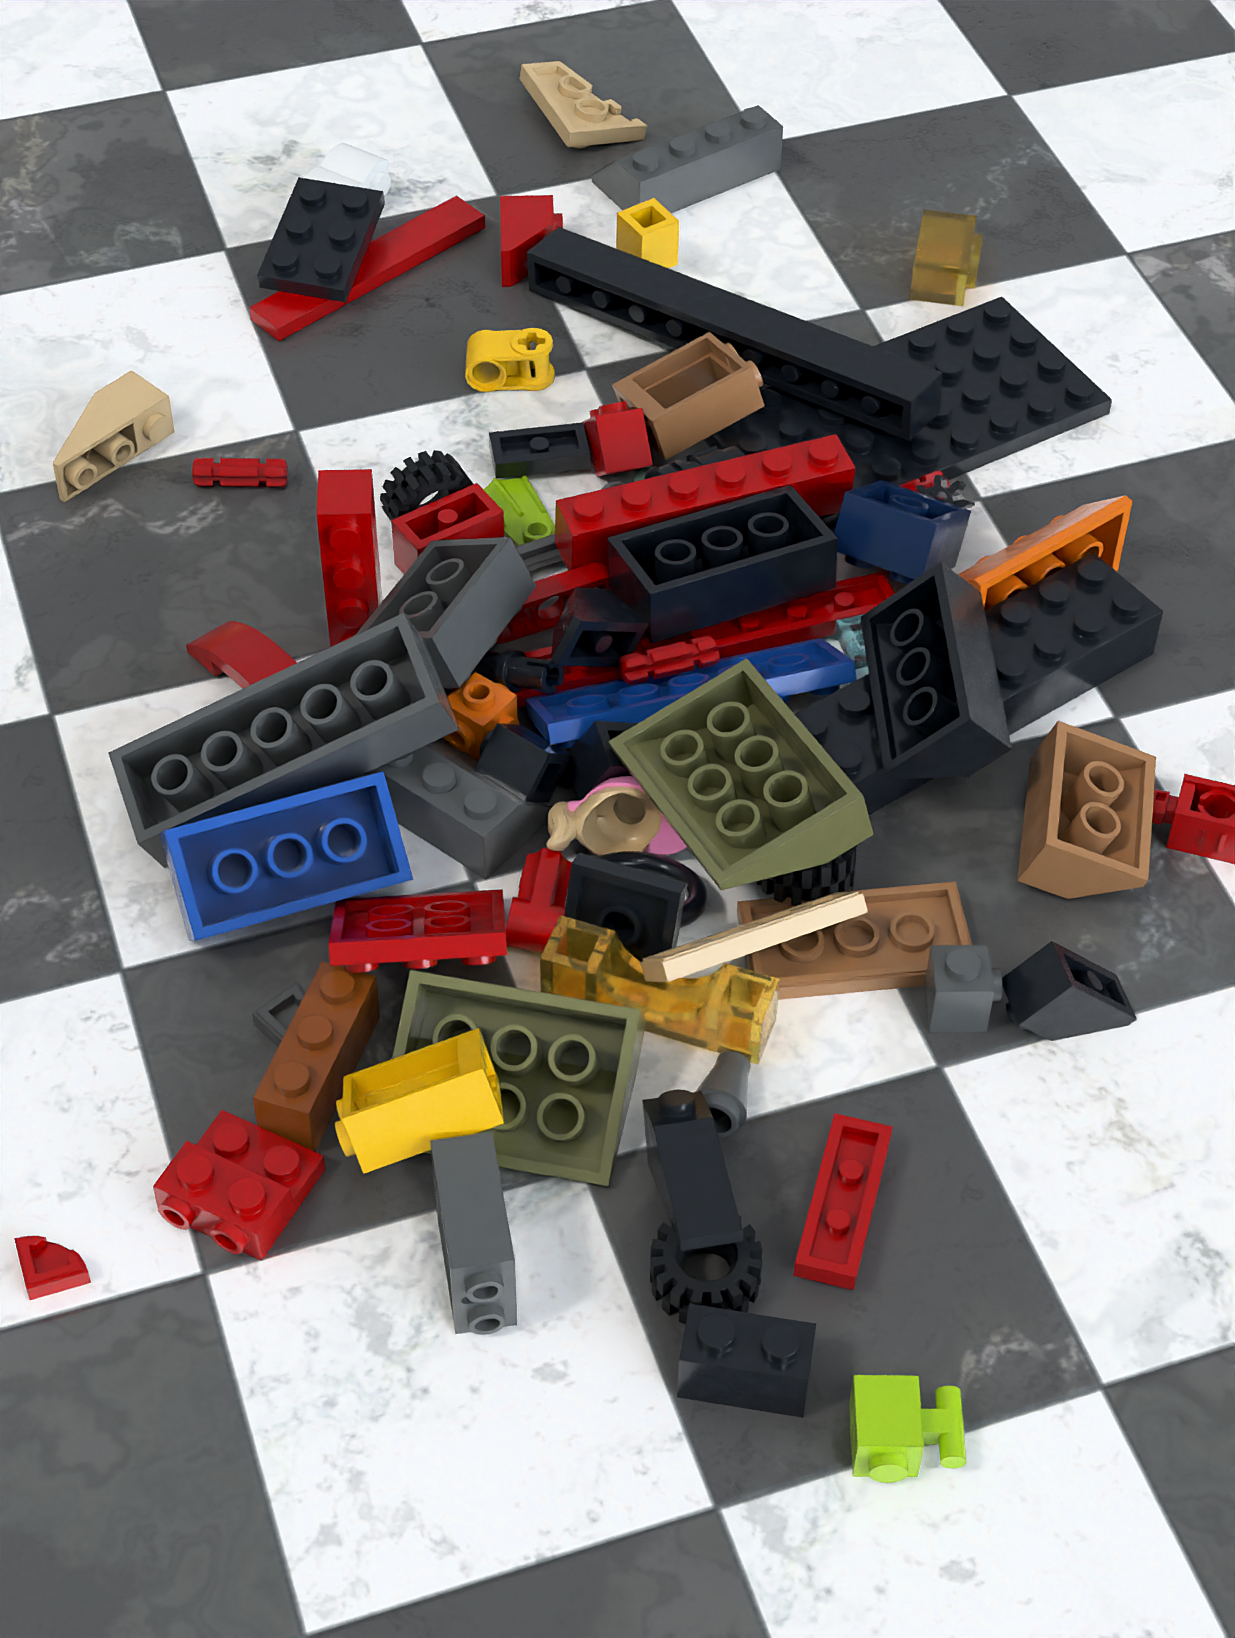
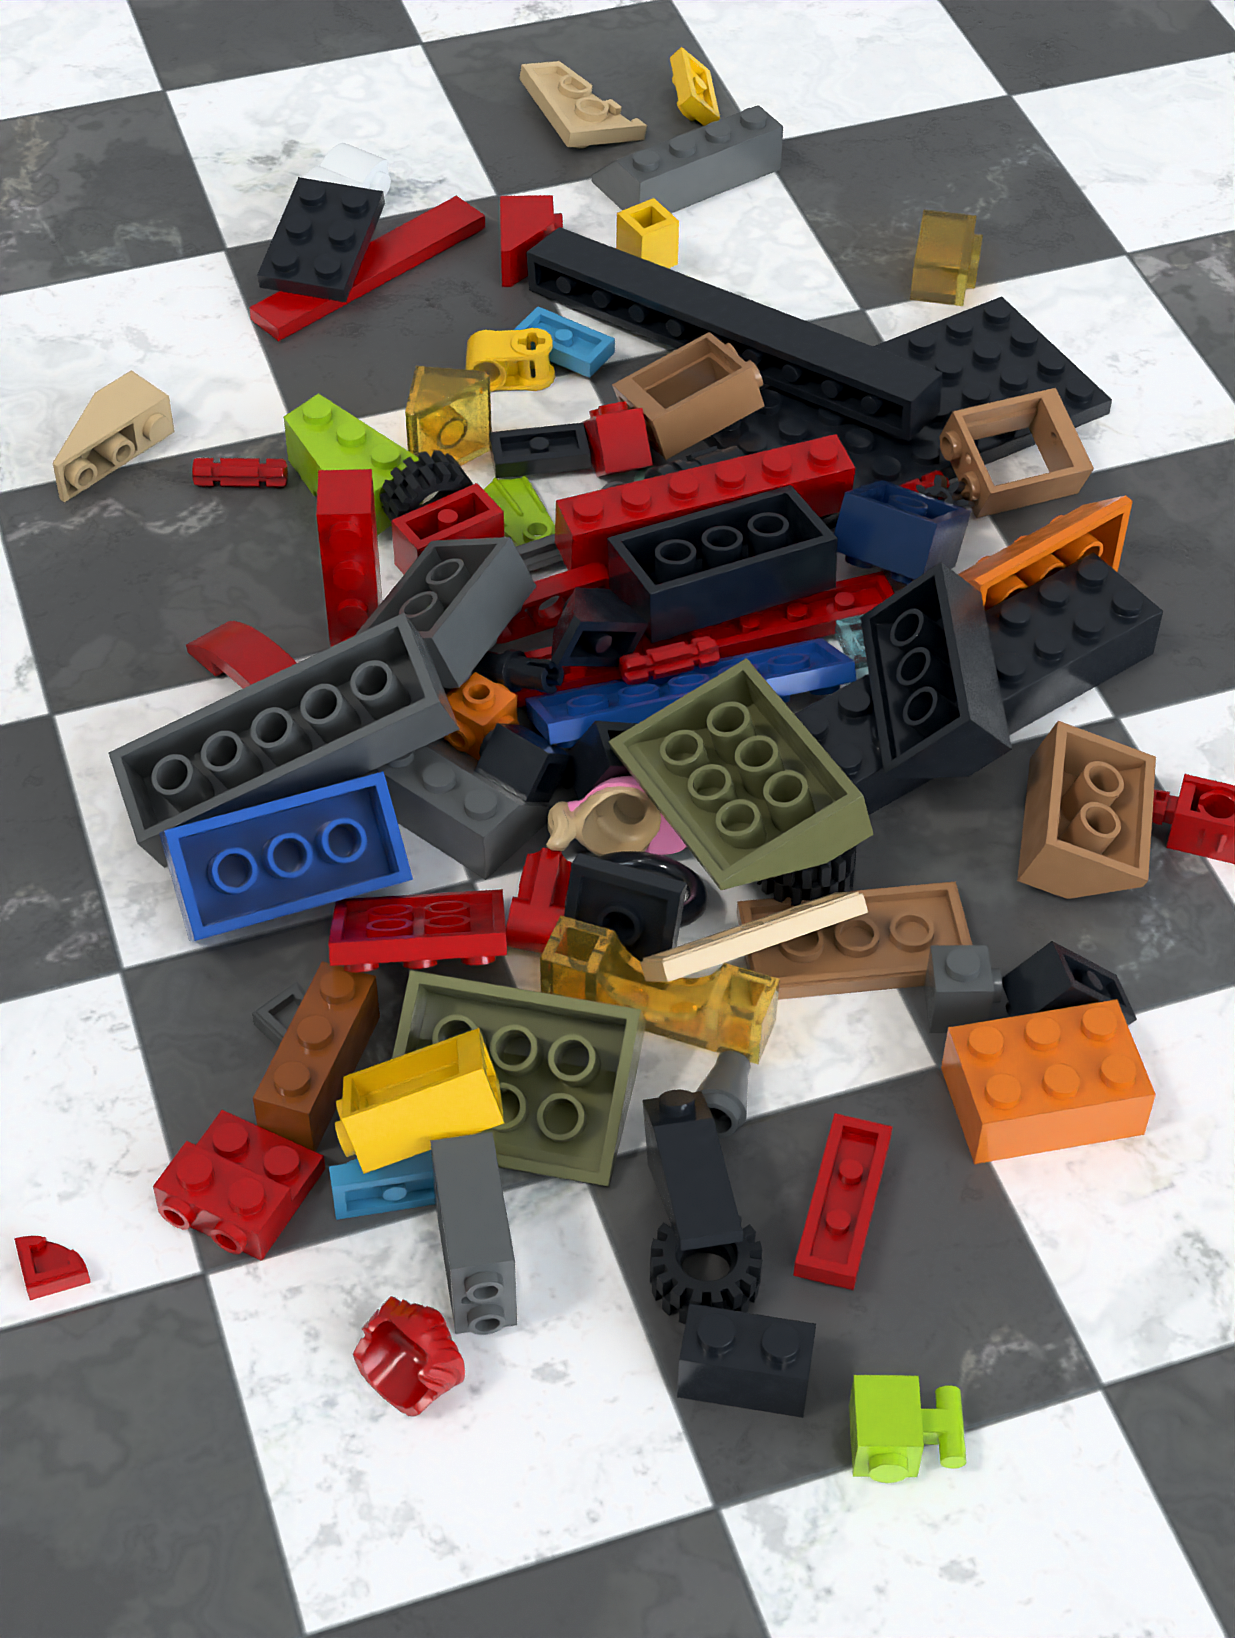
(332, 439): none -> lime wedge
(386, 1189): none -> dark azure plate
(408, 1355): none -> red hair
(449, 412): none -> clear yellow slope
(573, 343): none -> dark azure plate
(694, 88): none -> yellow plate
(1047, 1081): none -> orange brick
(1053, 434): none -> medium nougat window

